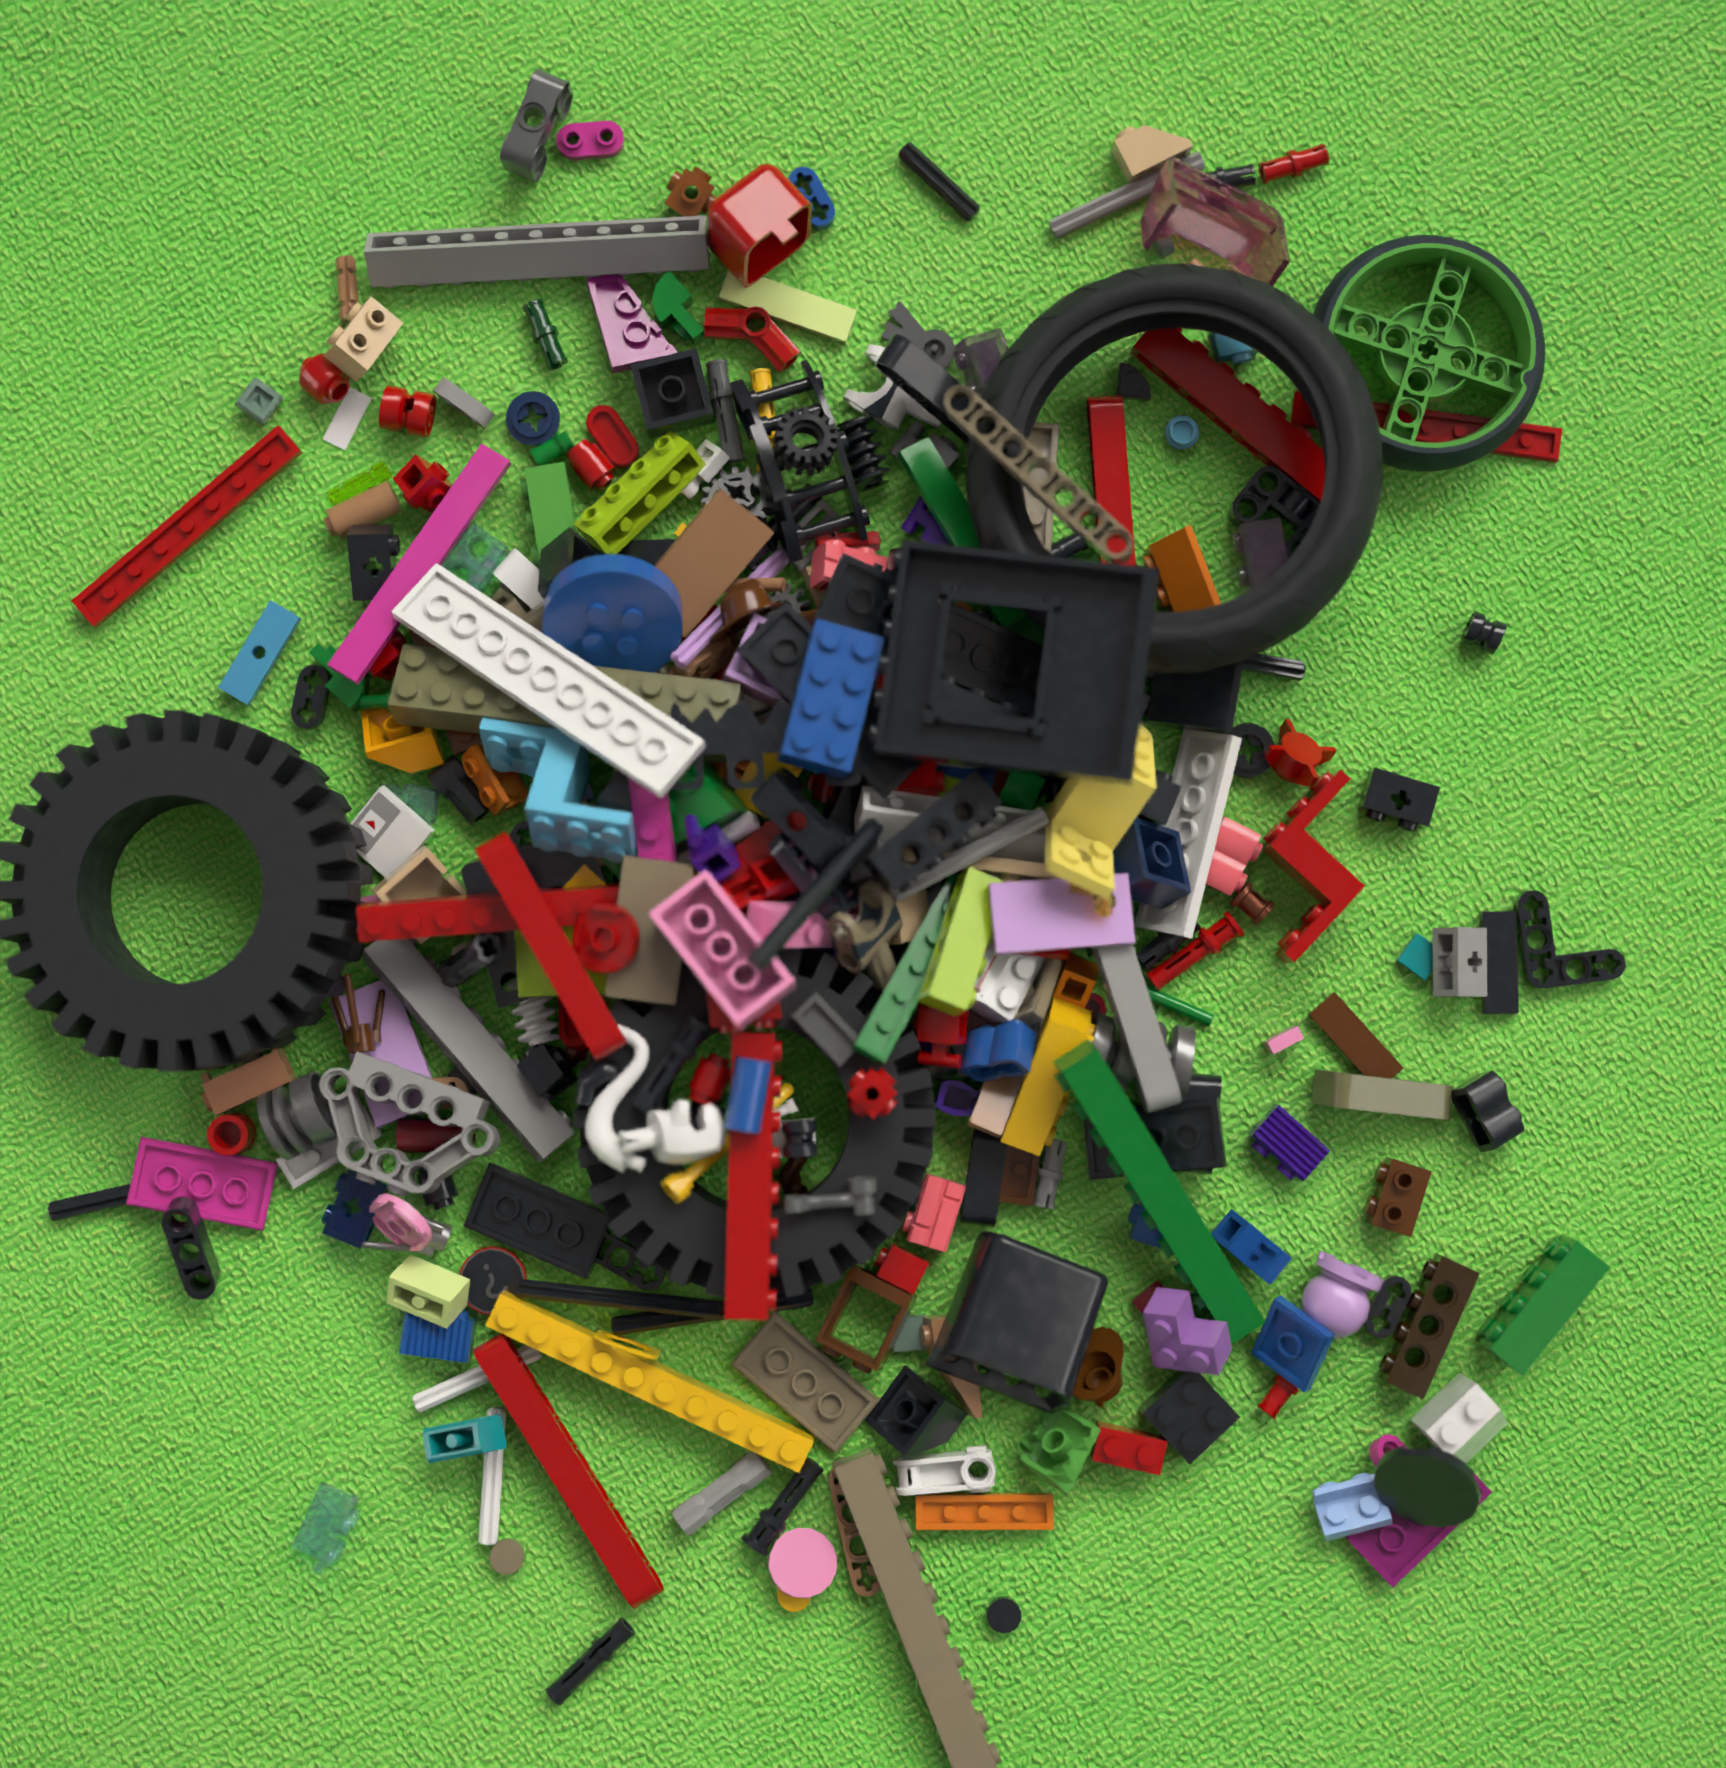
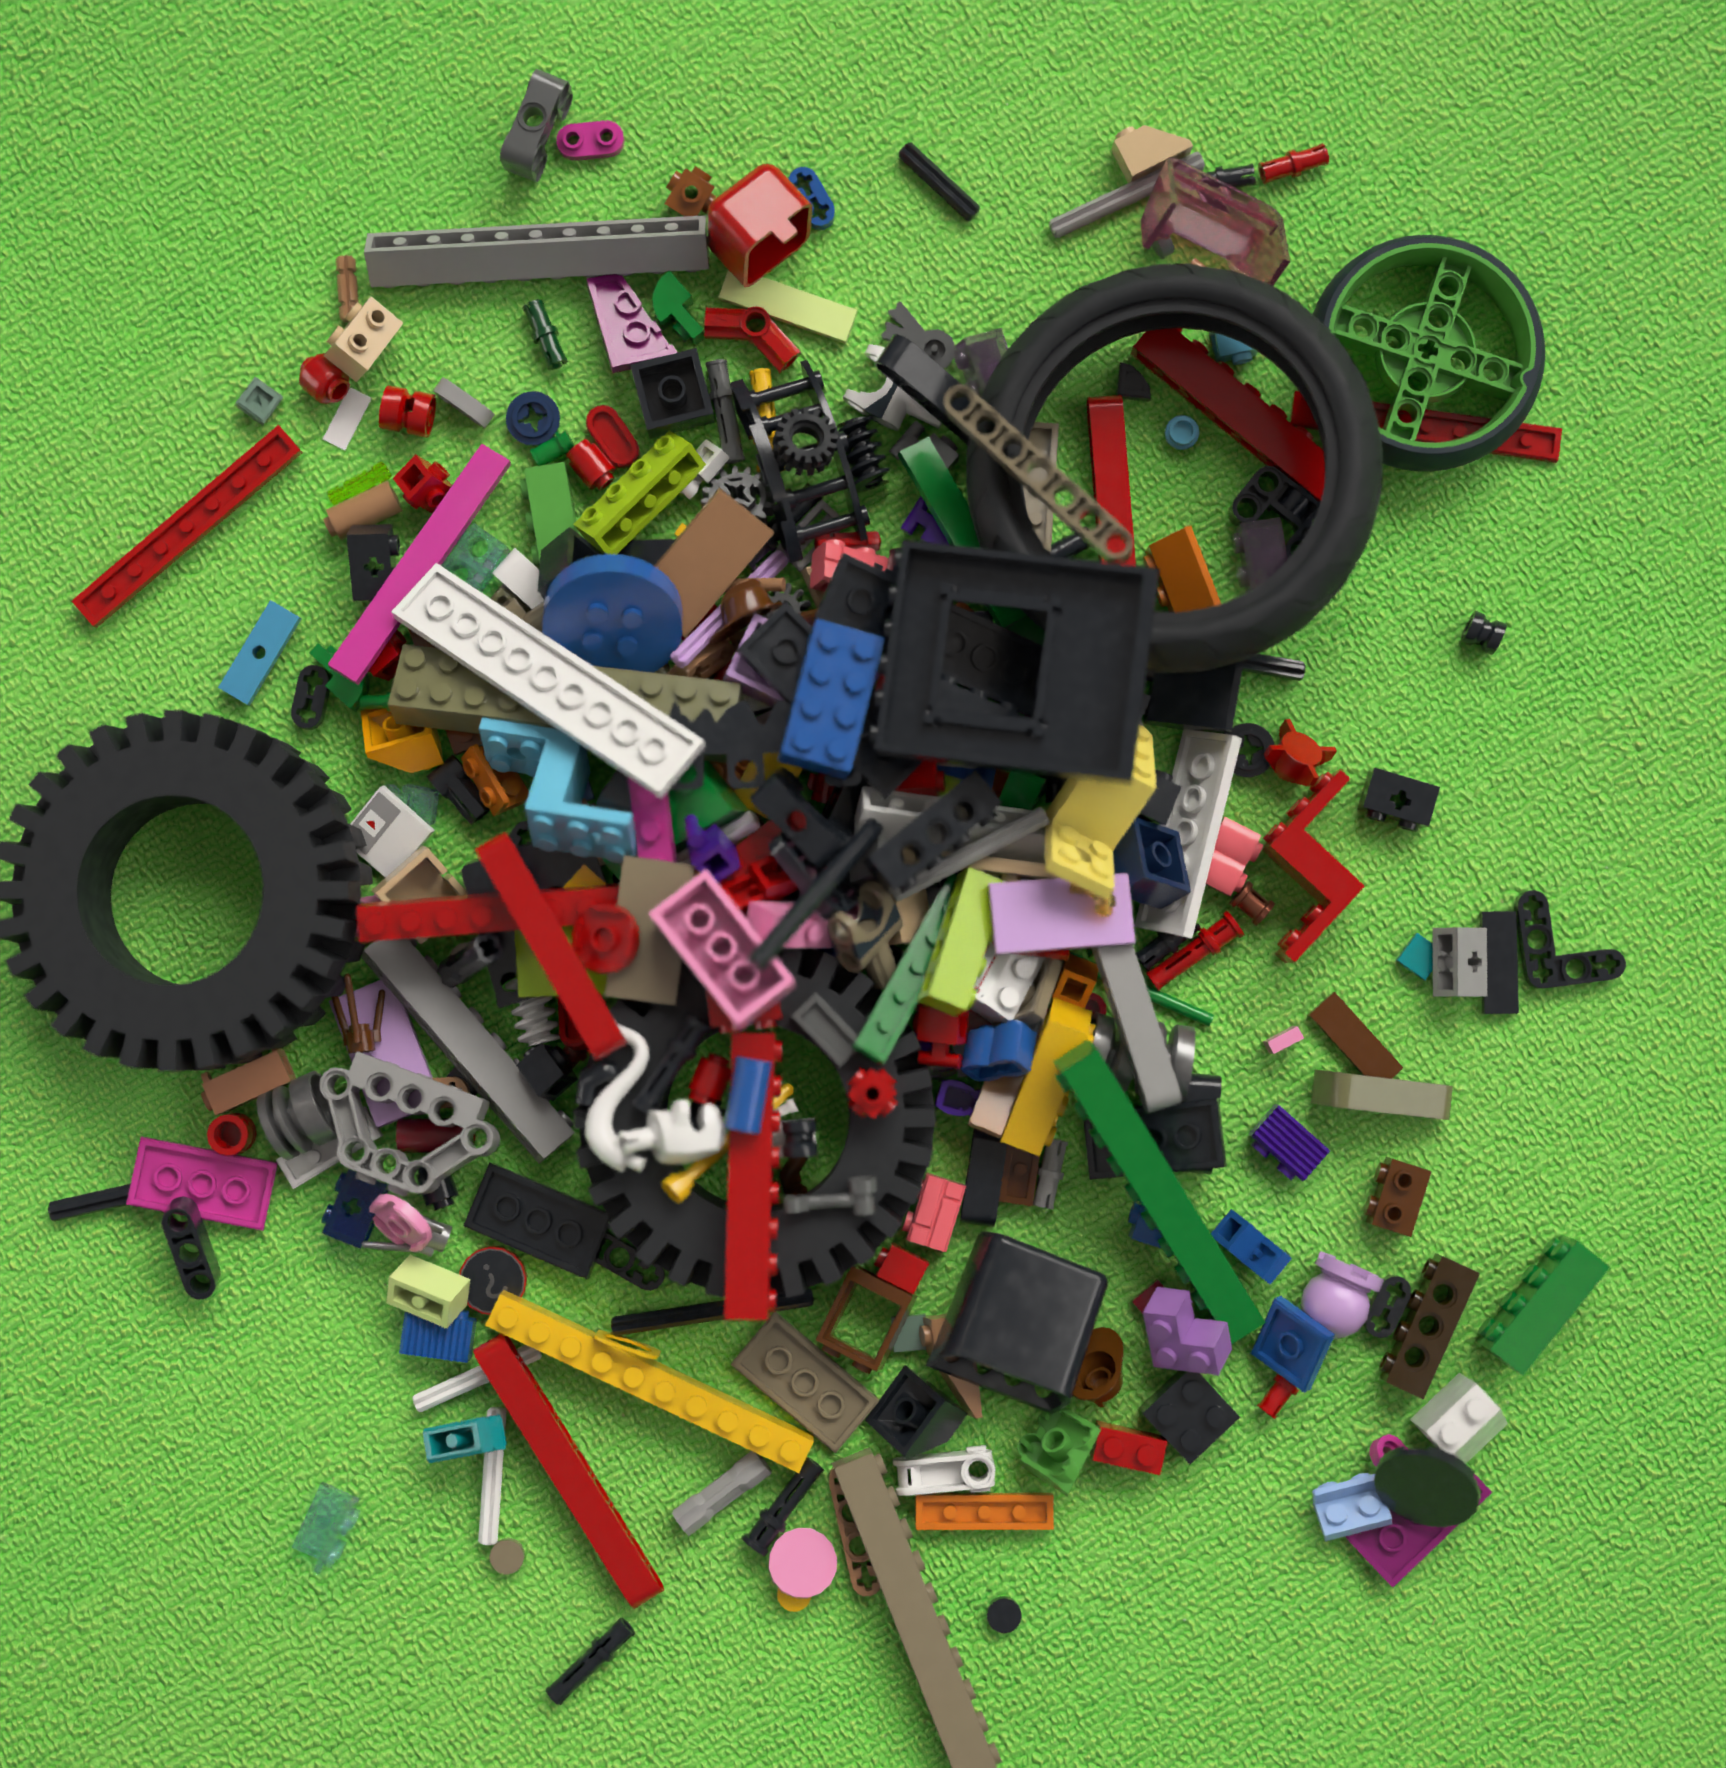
(619, 1299): black axle -> none
(1487, 1111): black brick -> none

